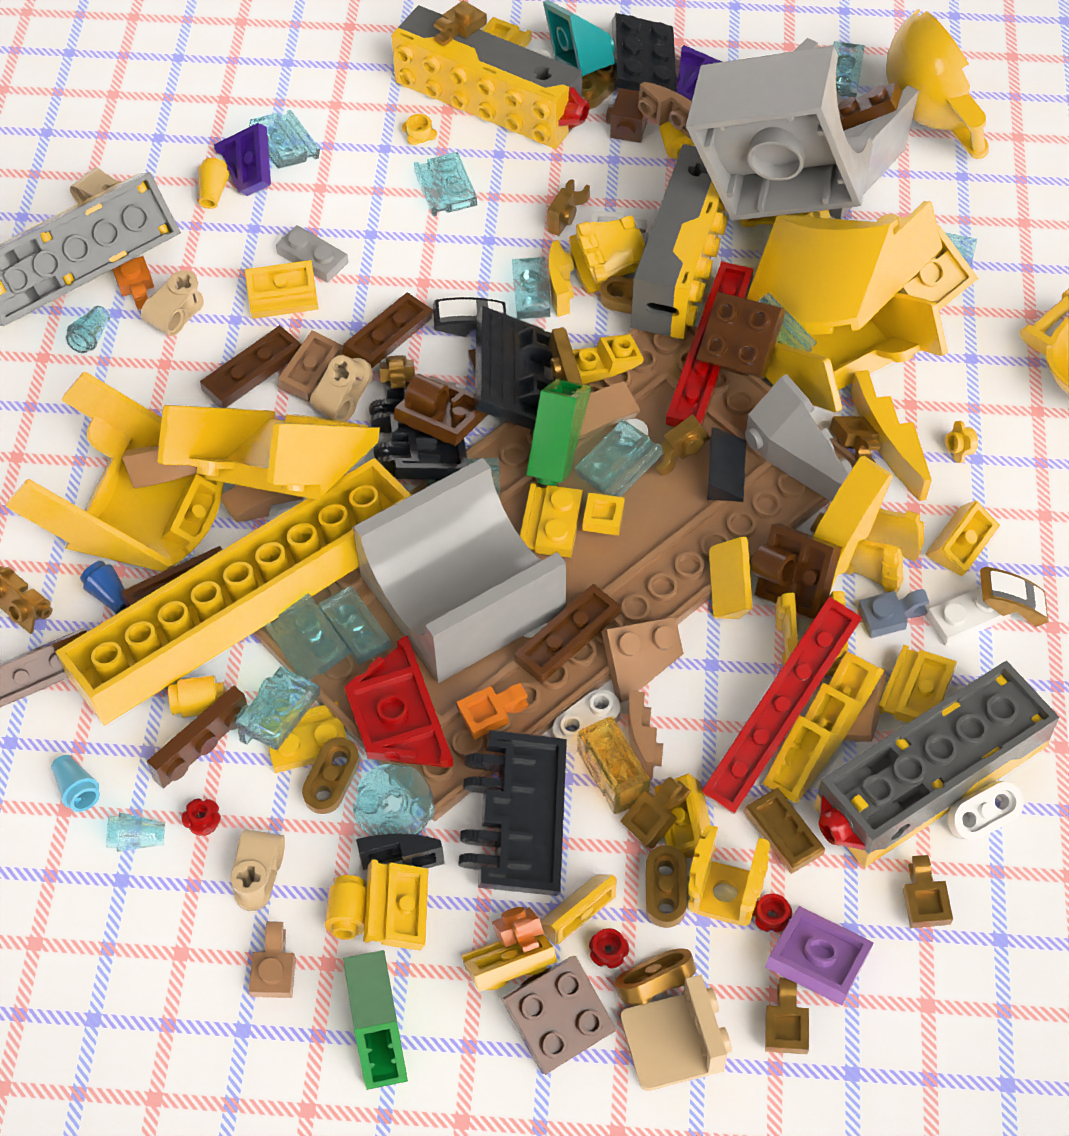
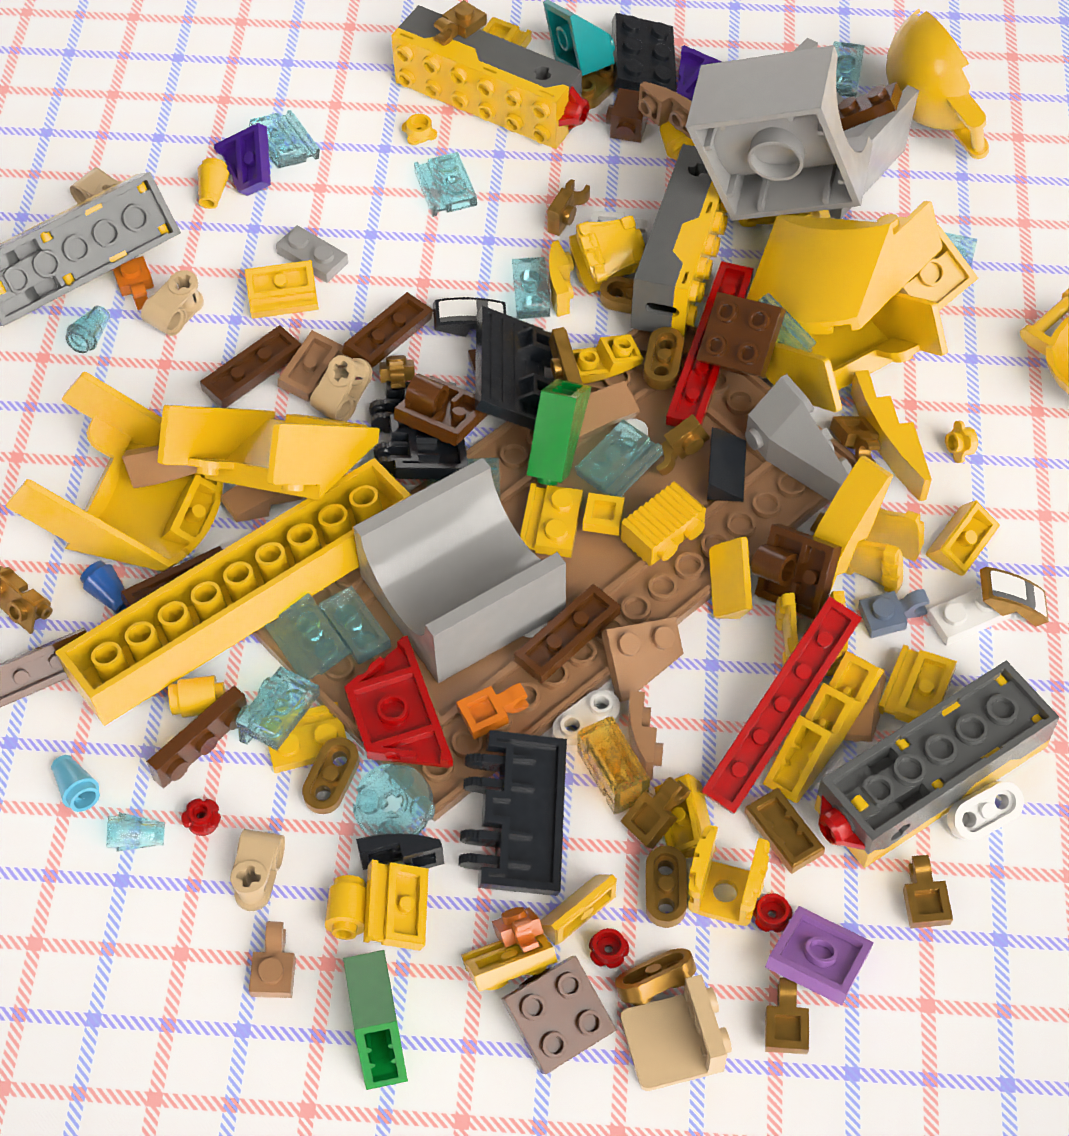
(661, 360): none -> pearl gold plate
(663, 524): none -> yellow brick

